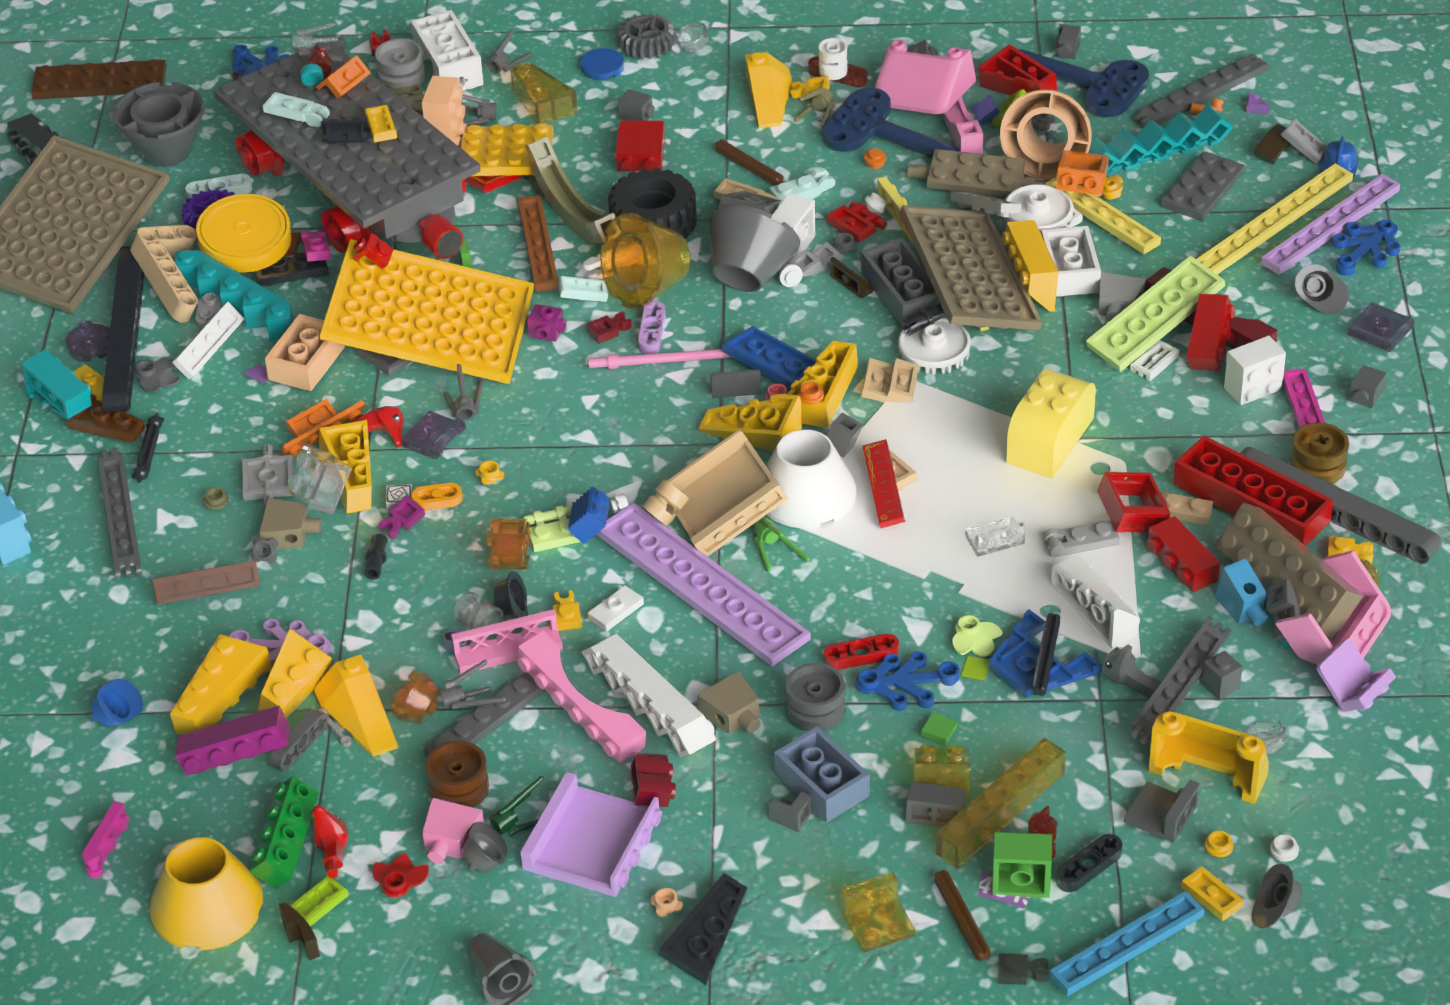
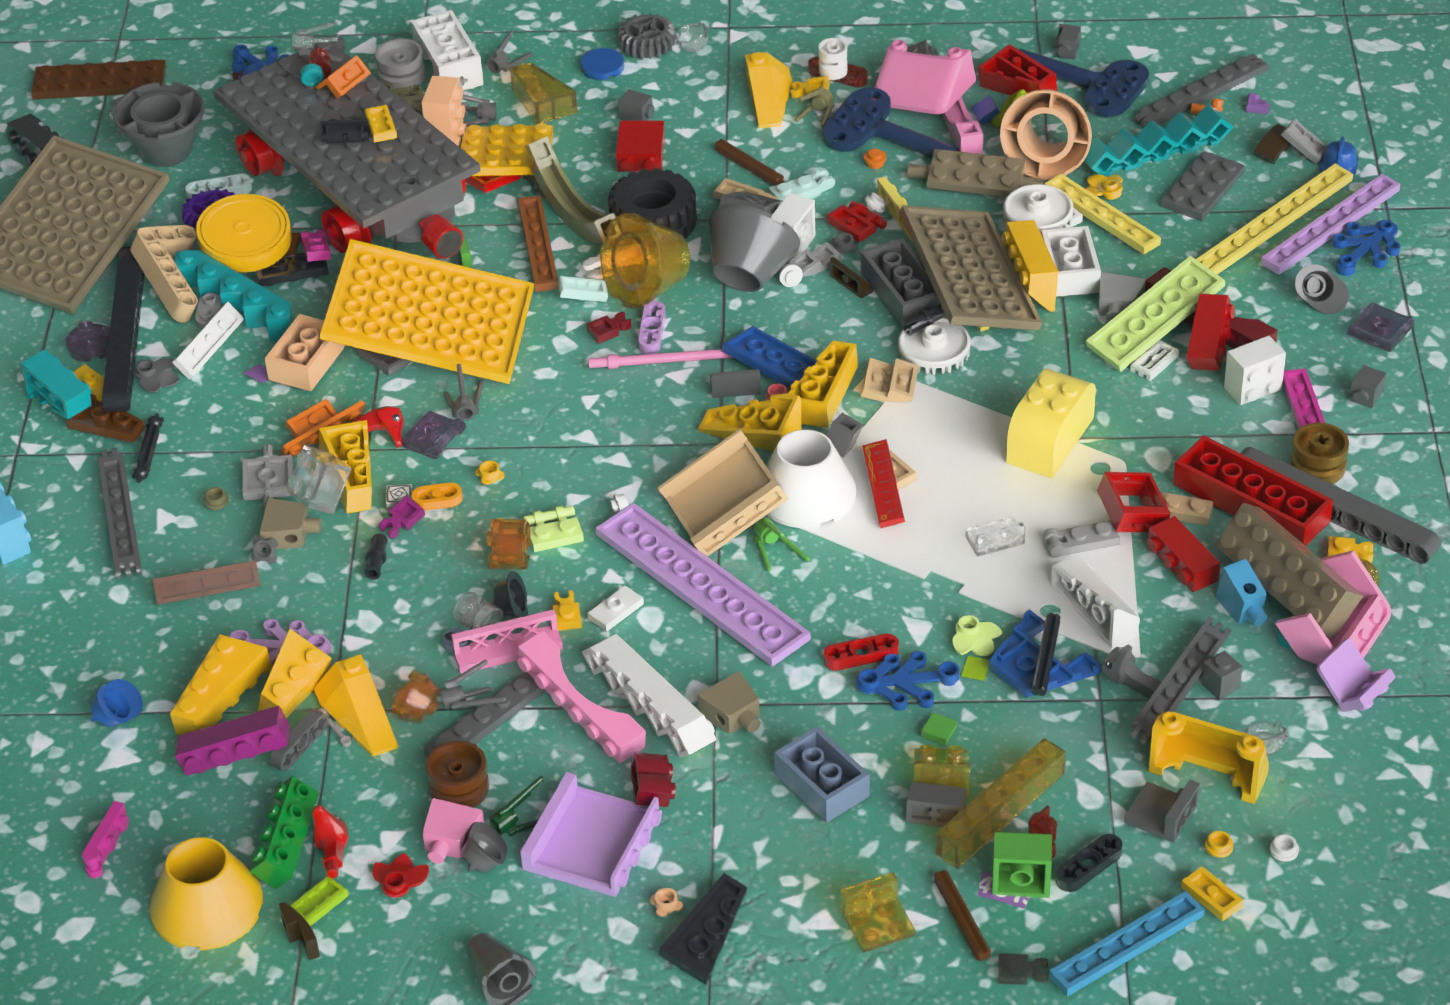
(296, 109): light aqua hinge -> none
(374, 249): red bracket -> none
(376, 41): red tile -> none
(546, 322): magenta brick -> none
(588, 515): blue brick -> none
(665, 502): tan wheel -> none
(789, 813): dark grey panel -> none
(811, 393): orange plate -> none
(815, 696): dark grey wheel -> none
(985, 203): light grey plate -> none
(1042, 121): dark grey plate -> none
(1082, 169): orange window -> none
(1277, 896): dark grey piece -> none
(1282, 603): dark grey slope -> none

